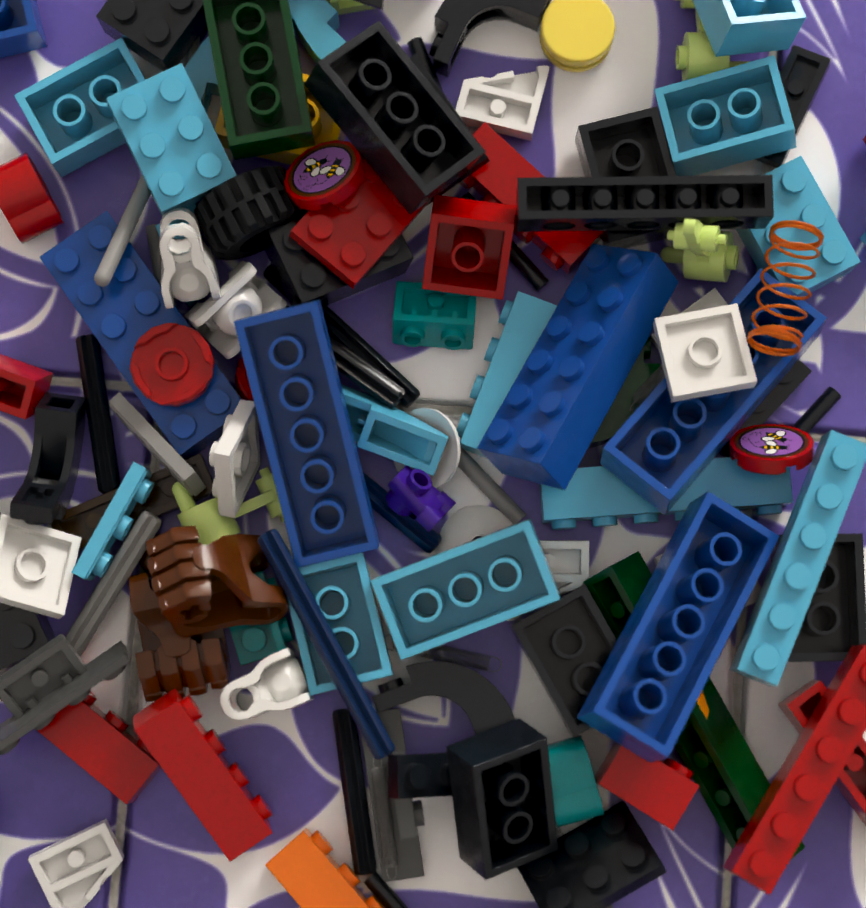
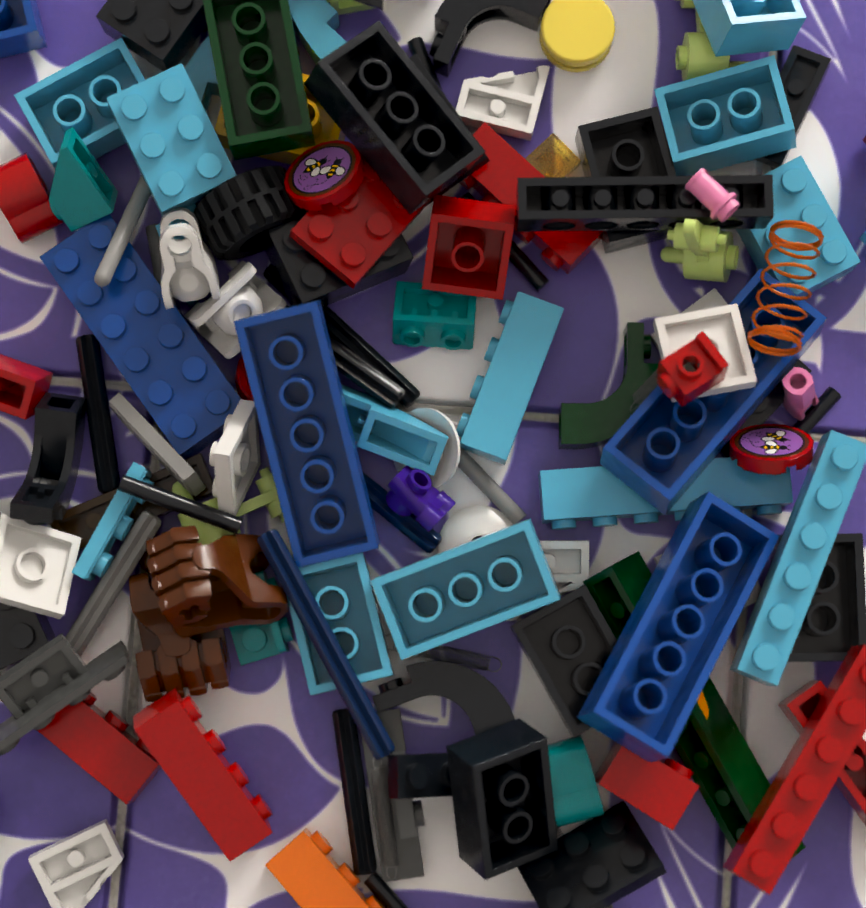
(80, 186): none -> teal slope
(172, 364): red tile -> none
(180, 504): none -> black bar
(275, 685): white piece -> none
(553, 158): none -> clear yellow plate
(578, 365): blue brick -> none
(685, 385): none -> red brick
(712, 195): none -> bright pink pin
(799, 392): none -> bright pink bar

